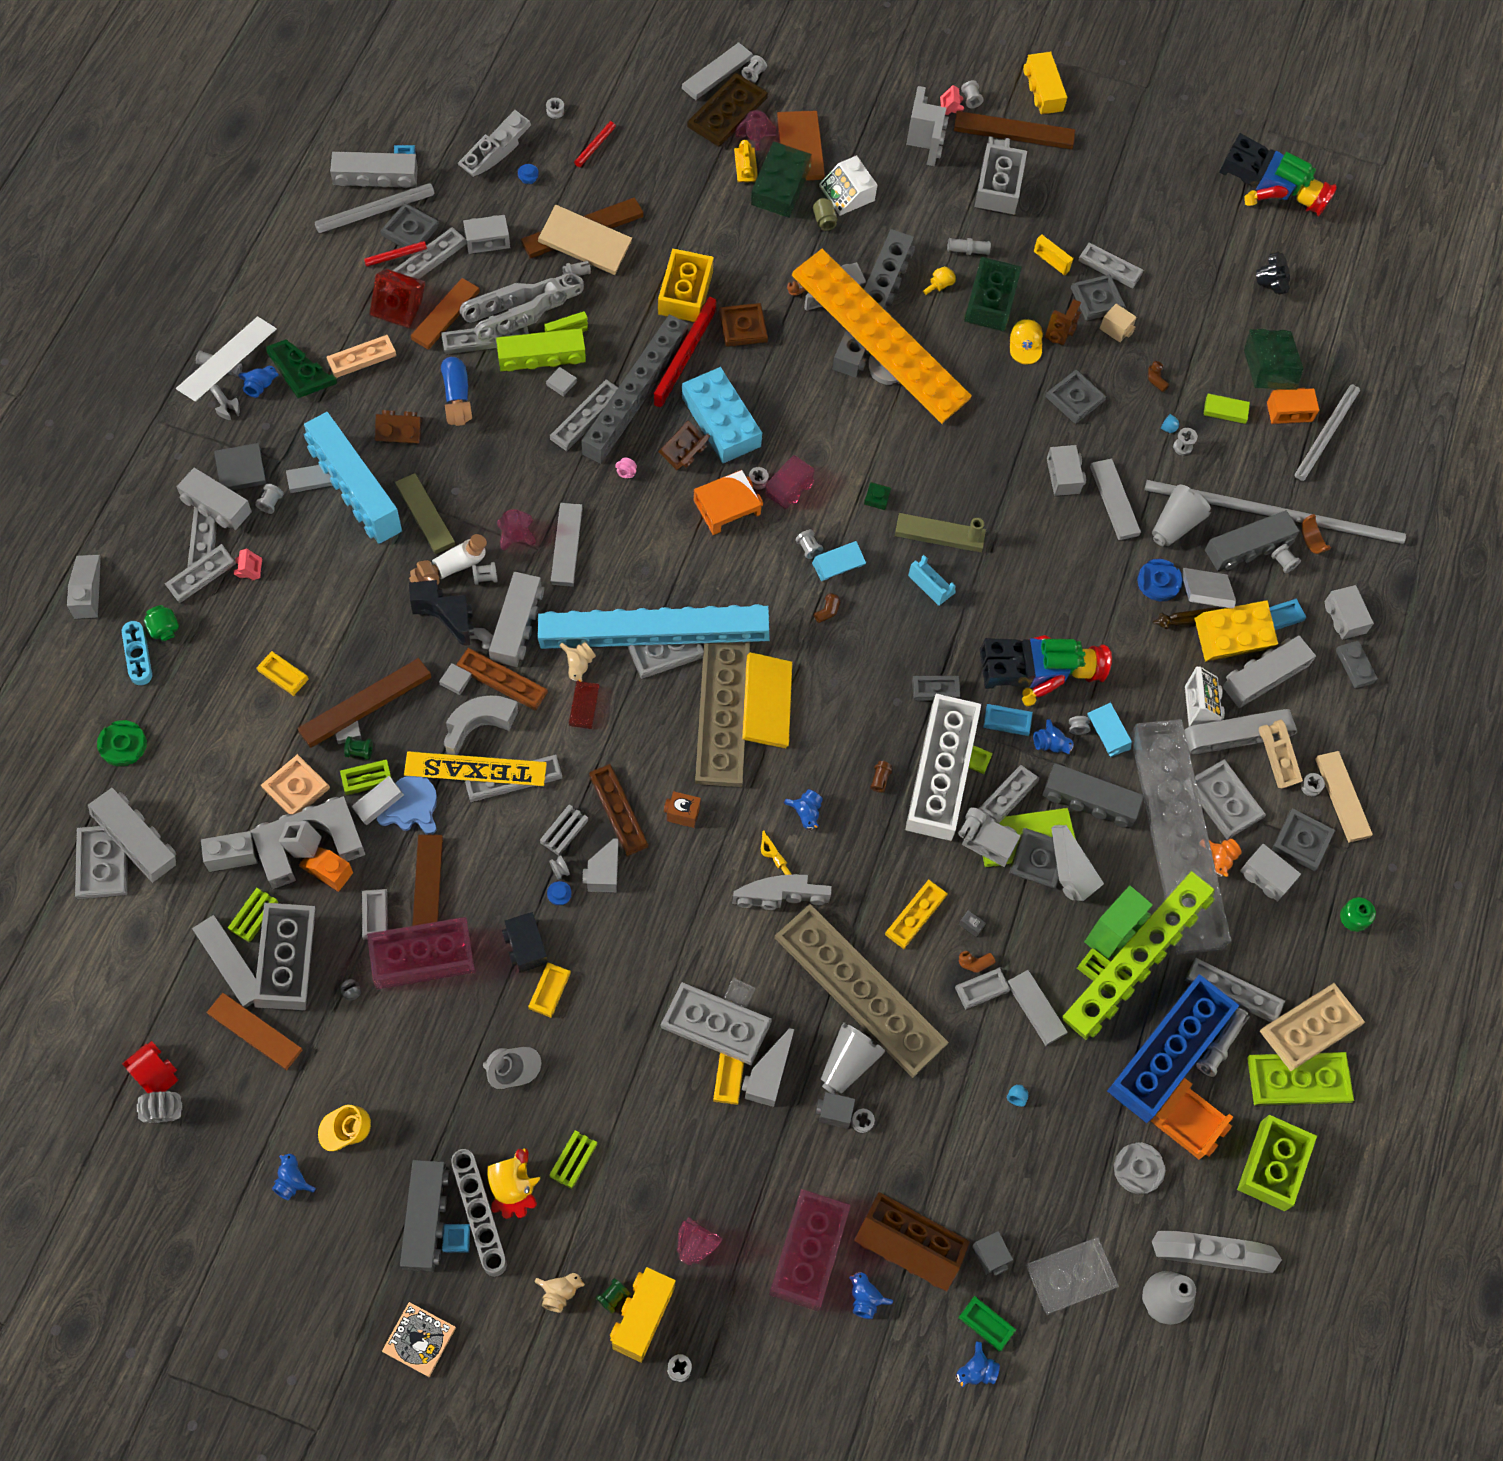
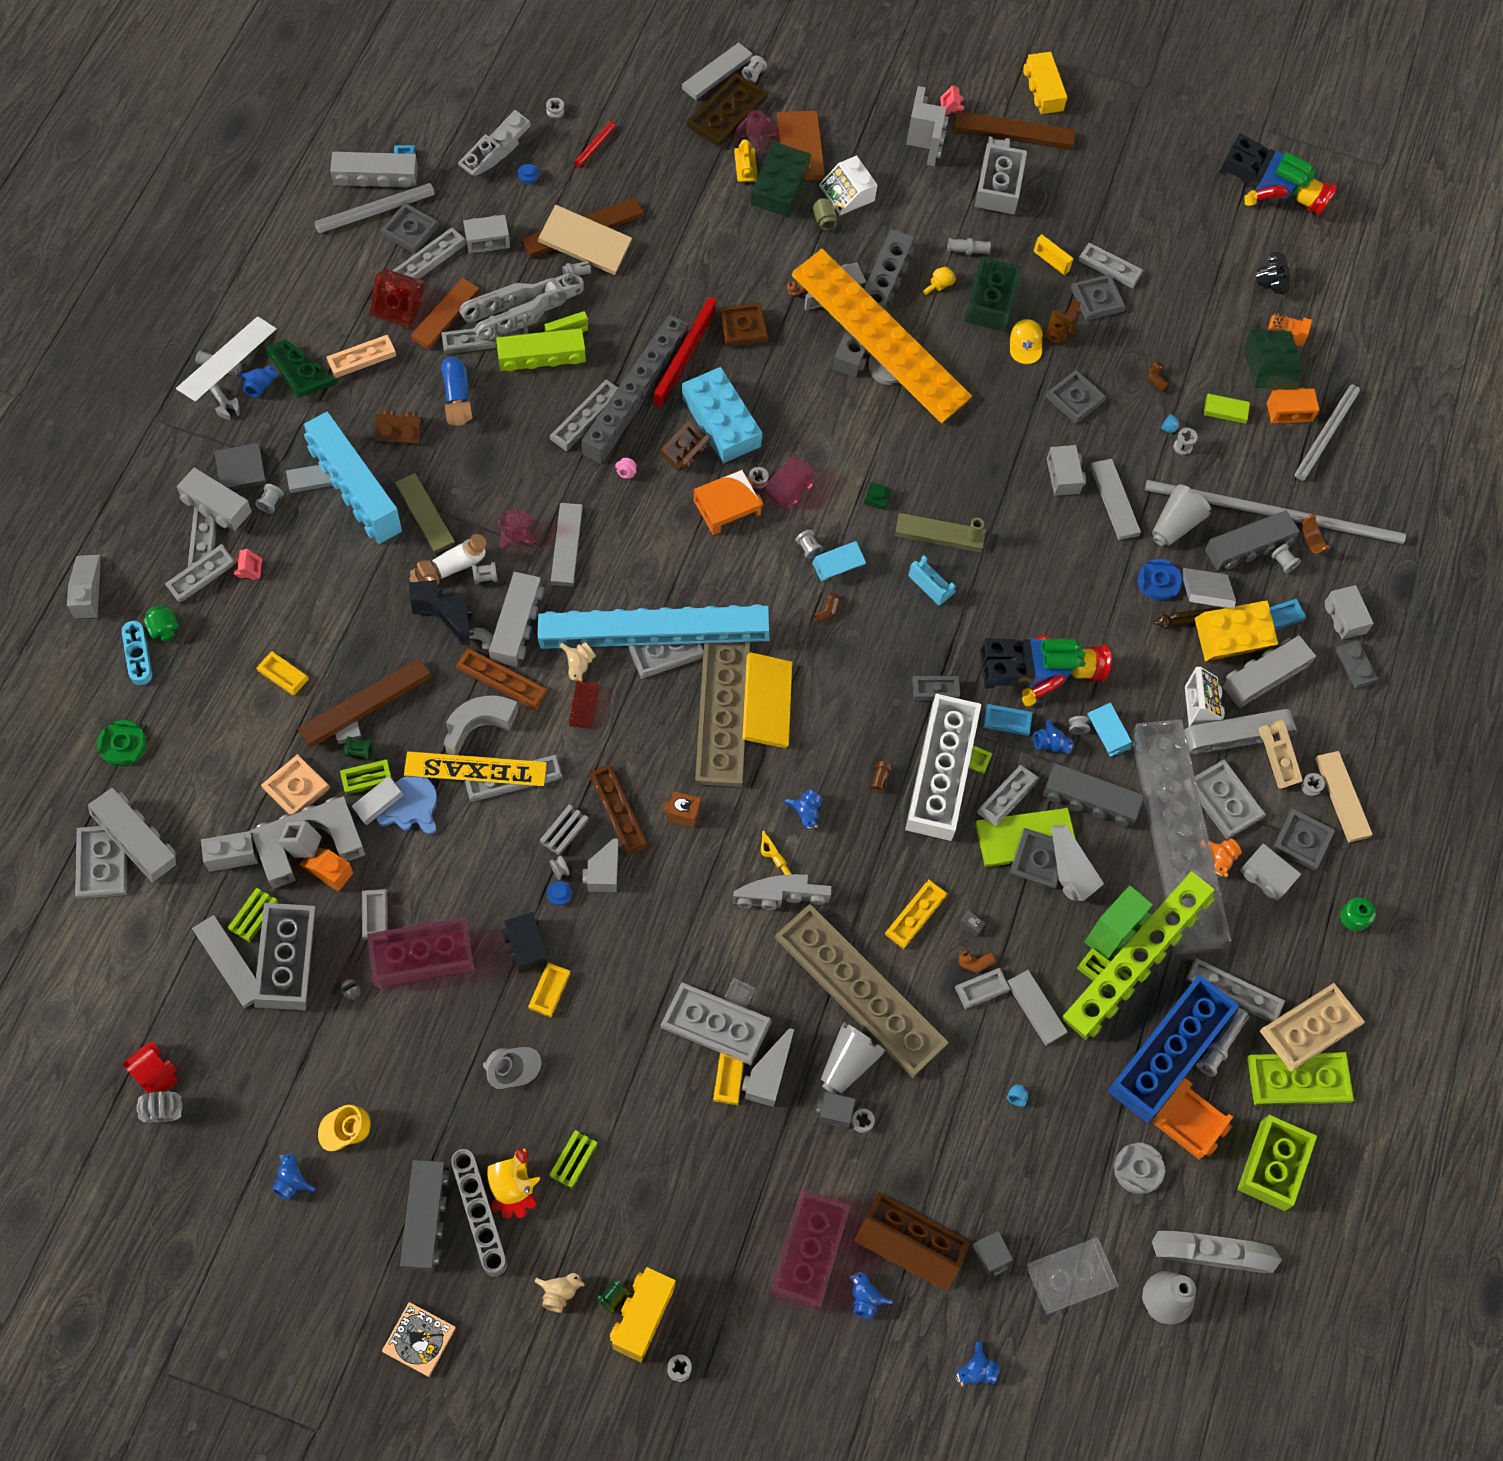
(254, 1031): dark orange tile -> none
(395, 253): red bar -> none
(427, 879): reddish brown tile -> none
(455, 679): light grey tile -> none
(456, 1238): dark azure tile -> none
(561, 381): light grey tile -> none
(685, 285): yellow brick -> none
(695, 1242): clear pink brick -> none
(970, 90): light grey bush -> none
(987, 1323): green tile -> none
(988, 837): light grey hinge -> none
(1118, 323): tan brick -> none
(1299, 328): none -> orange leg

